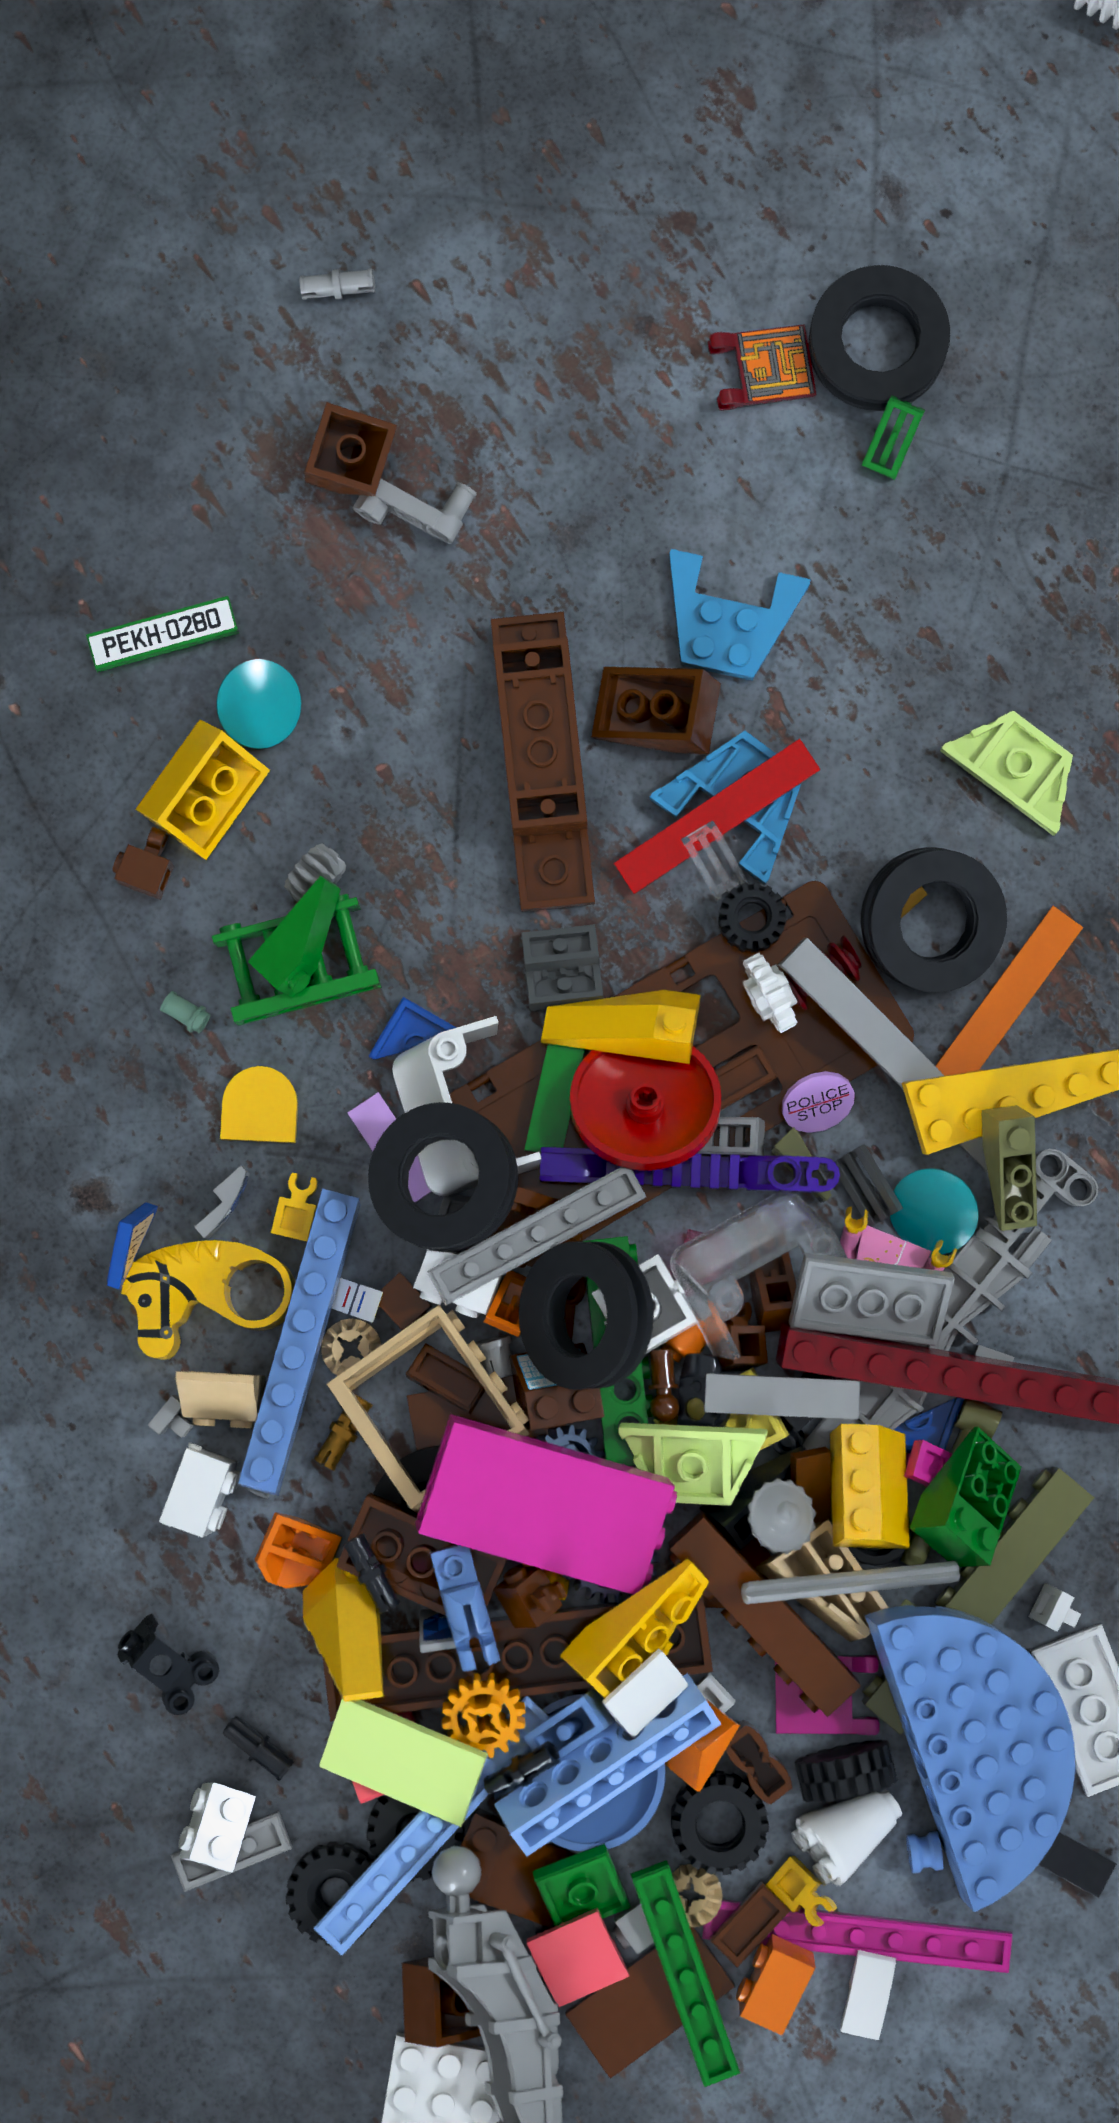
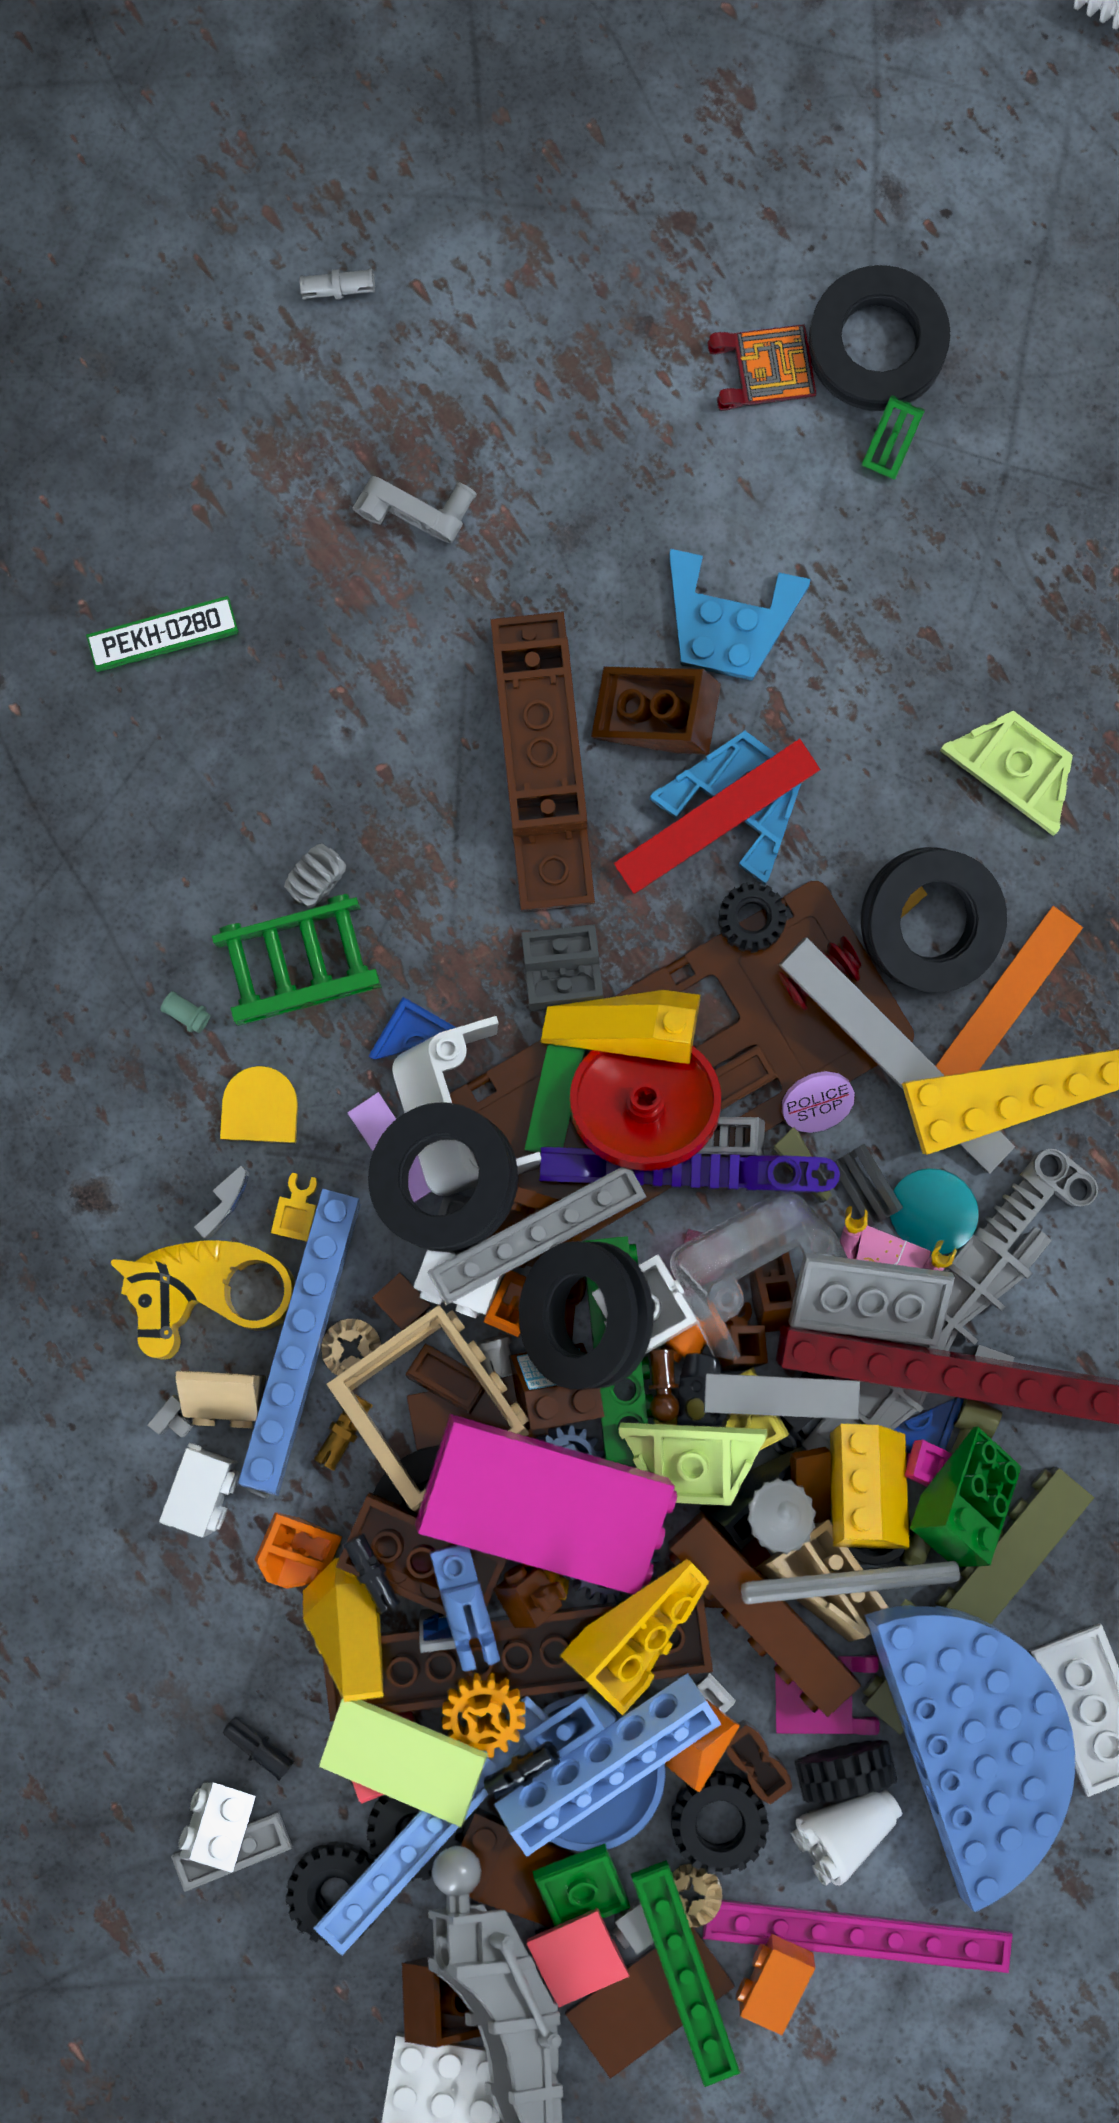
(127, 1243): blue tile -> none
(143, 1645): black piece -> none
(145, 869): reddish brown brick -> none
(203, 789): yellow slope -> none
(258, 703): teal shield -> none
(298, 941): green slope -> none
(349, 452): reddish brown slope -> none
(357, 1300): white sticker -> none
(645, 1693): white slope -> none
(727, 883): clear tile -> none
(749, 1924): reddish brown tile -> none
(769, 992): white gear -> none
(796, 1889): yellow plate -> none
(868, 1994): white slope -> none
(924, 1852): medium blue wheel -> none
(1011, 1165): olive slope -> none
(1054, 1608): white tile -> none
(1078, 1864): black tile -> none

